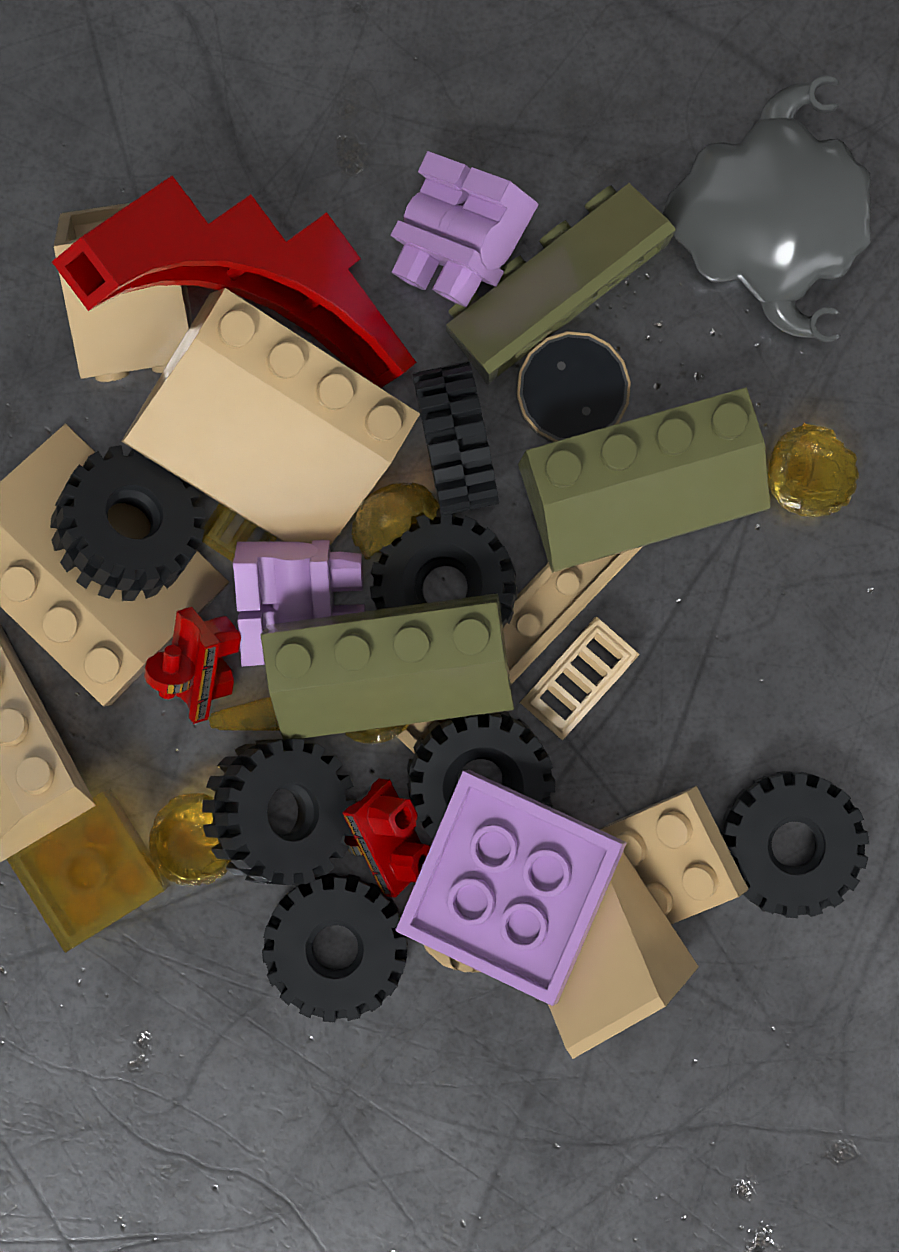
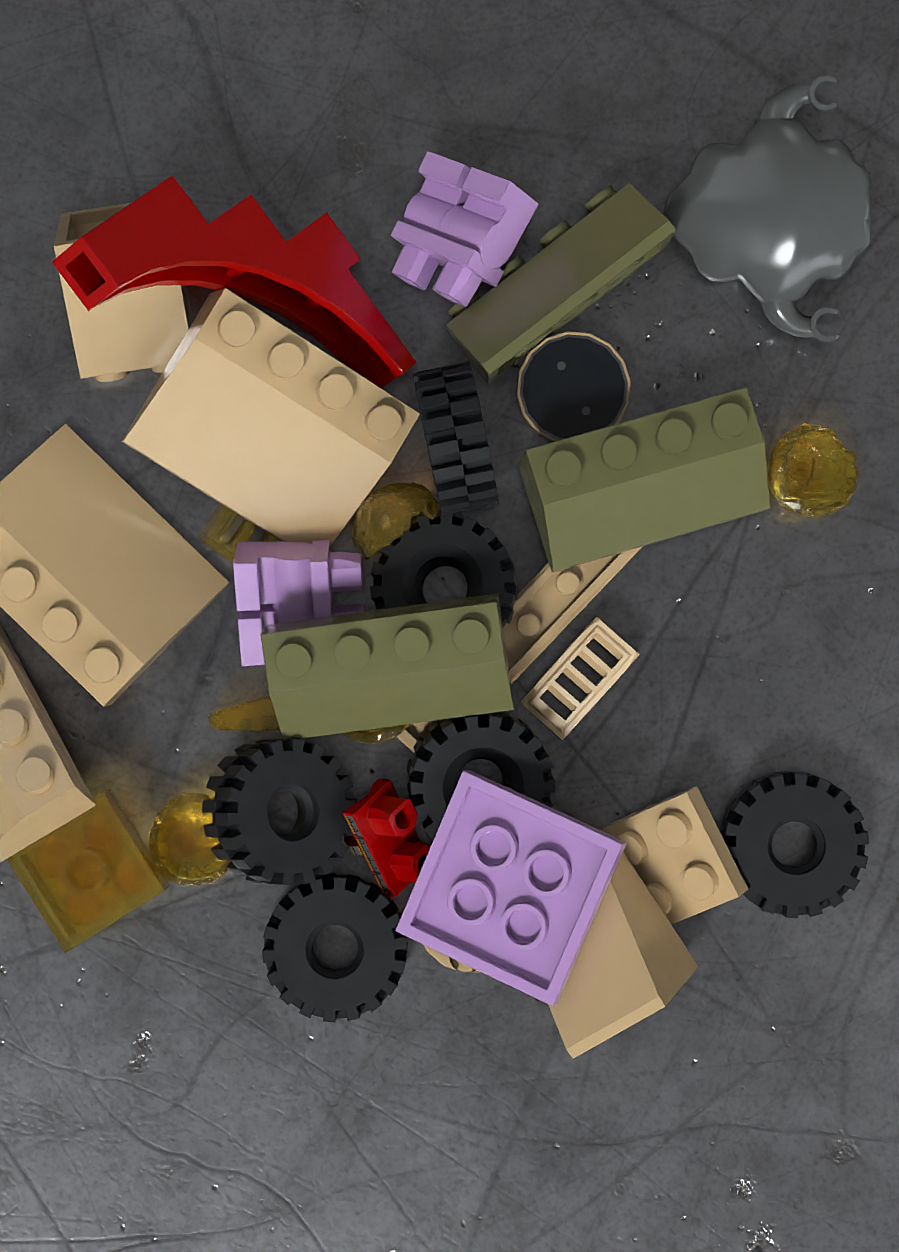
(106, 554): black tyre -> none
(193, 663): red hips -> none

